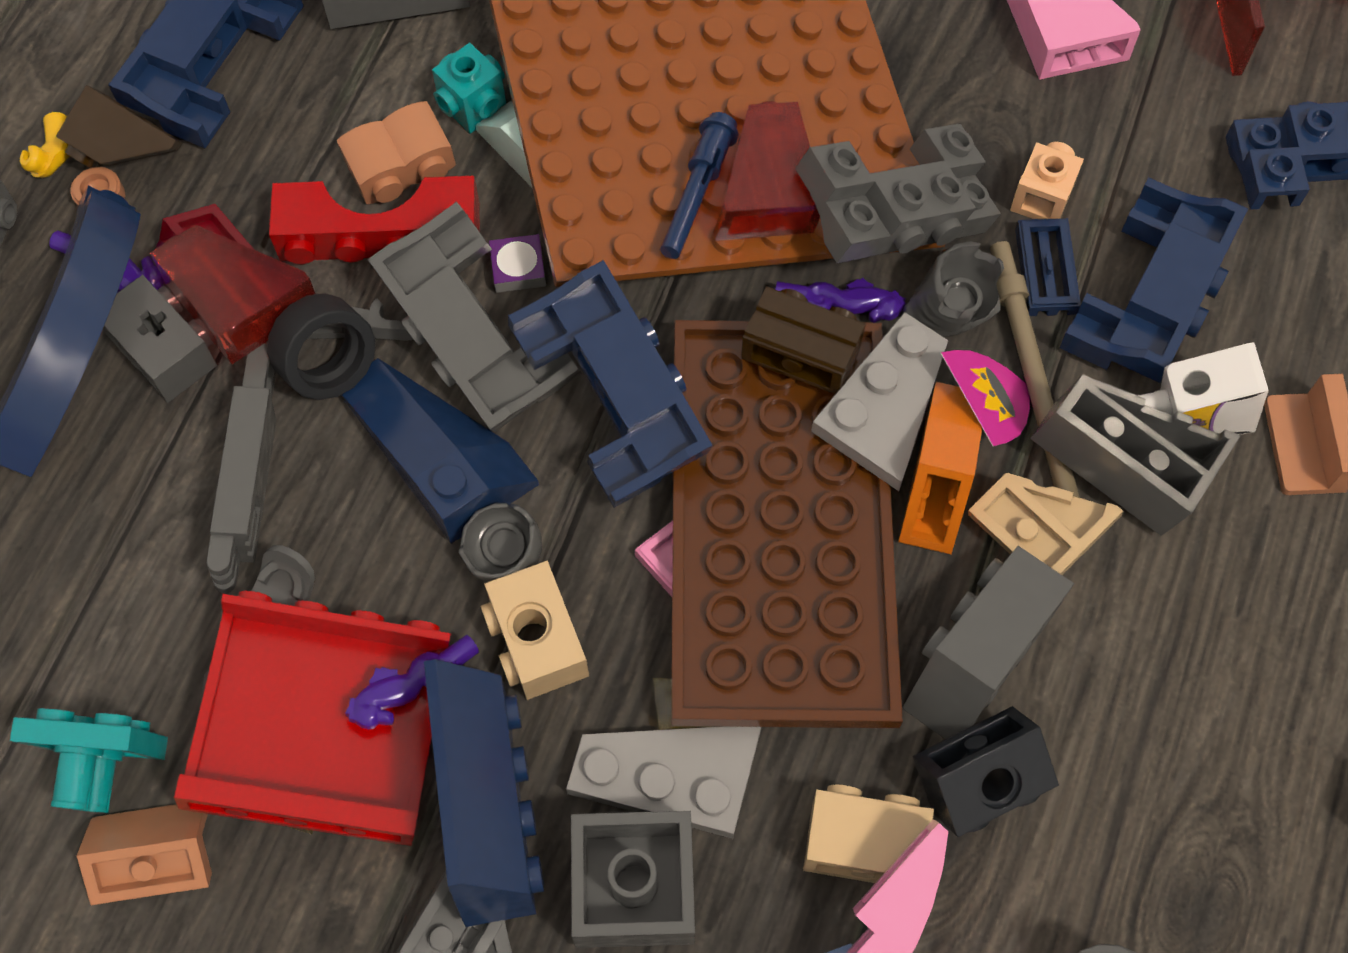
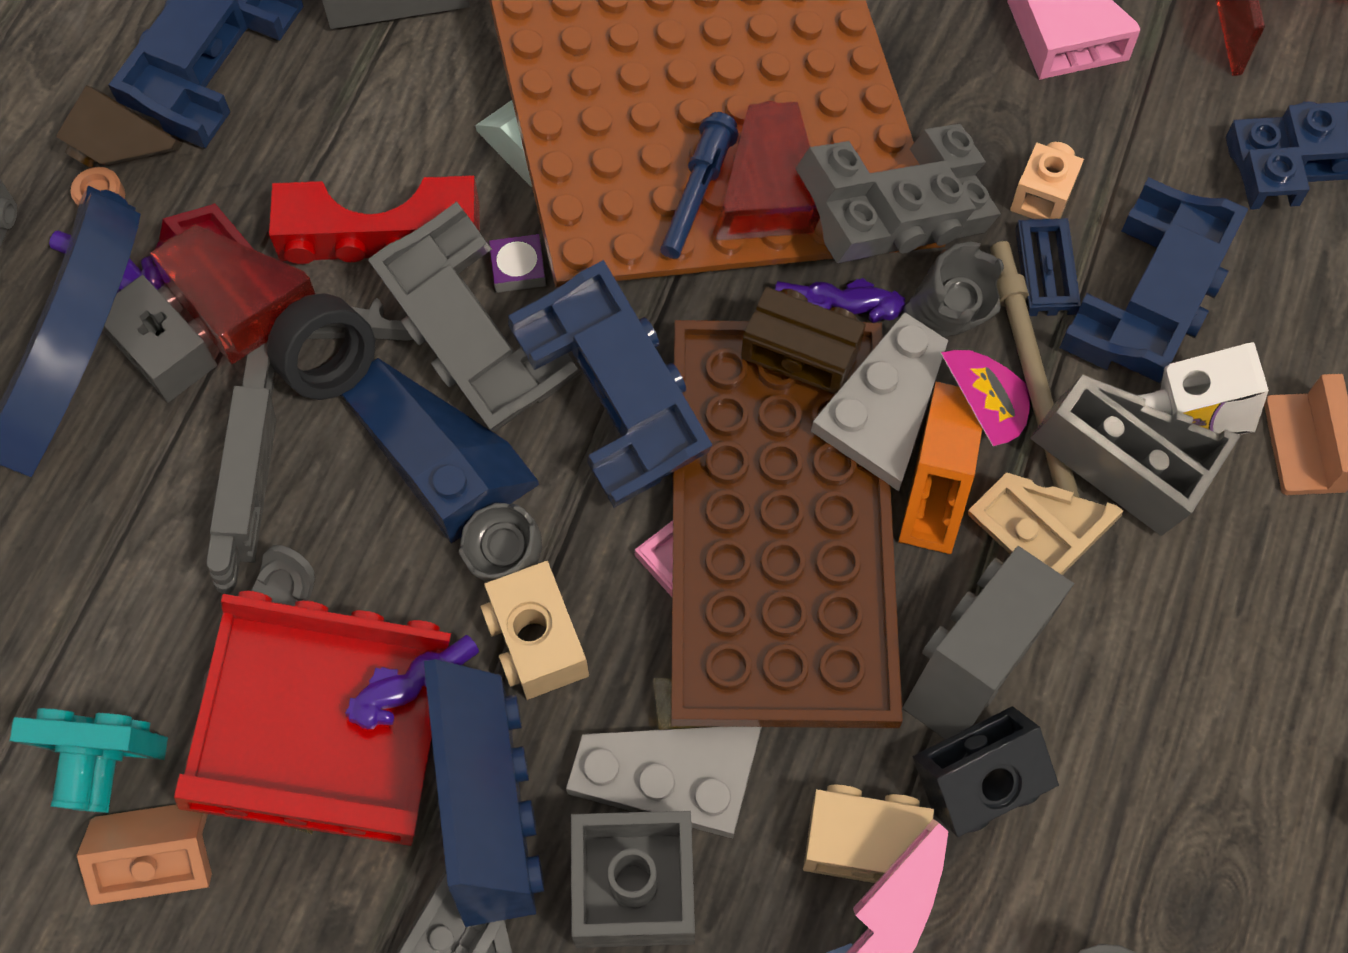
(46, 160): yellow arm -> none
(396, 152): nougat brick -> none
(469, 86): teal brick -> none

